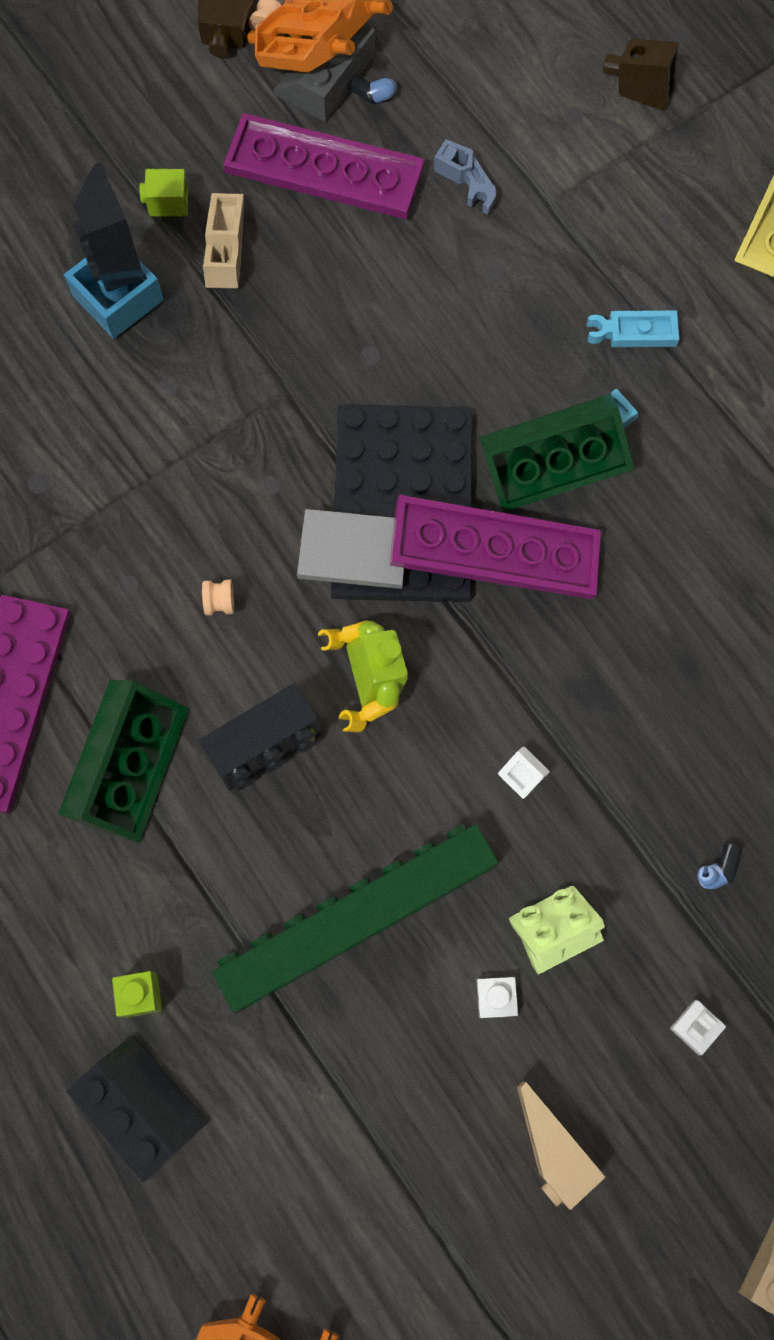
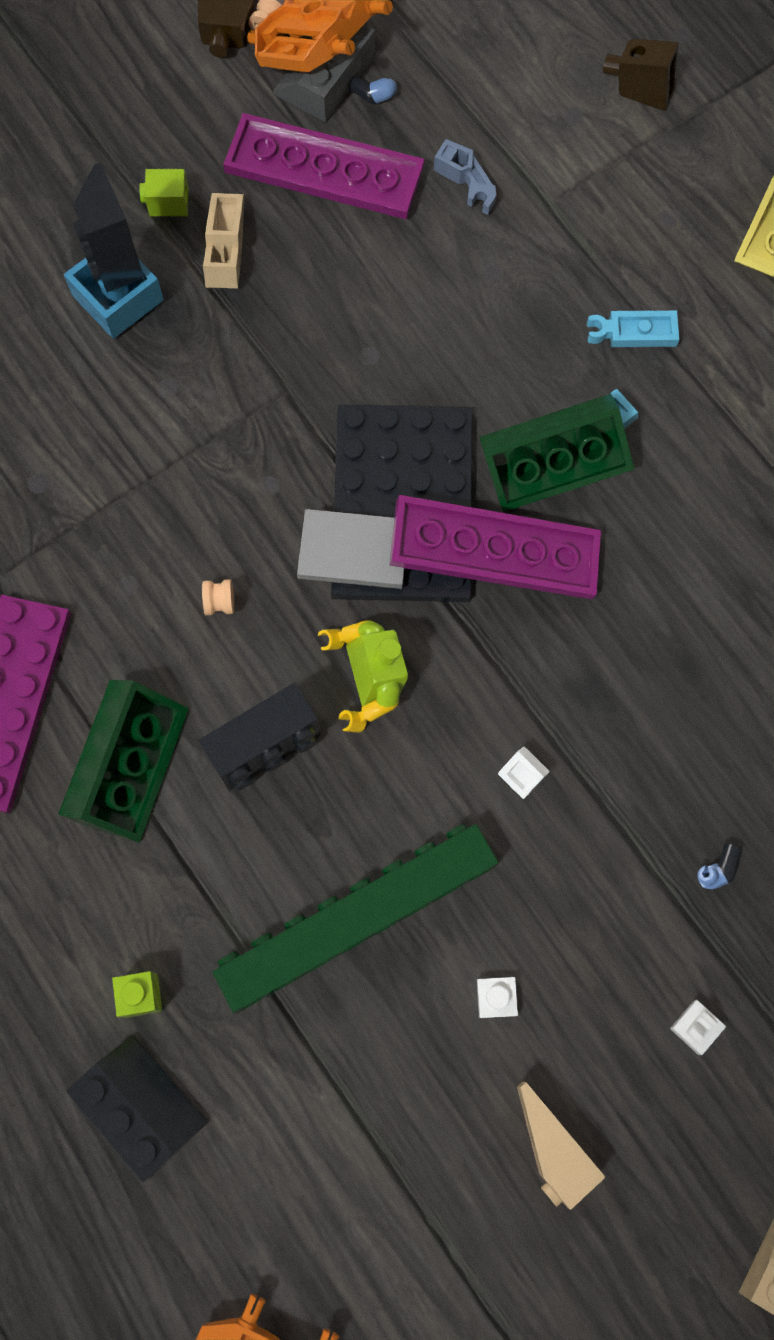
(557, 928): yellowish green bracket -> none

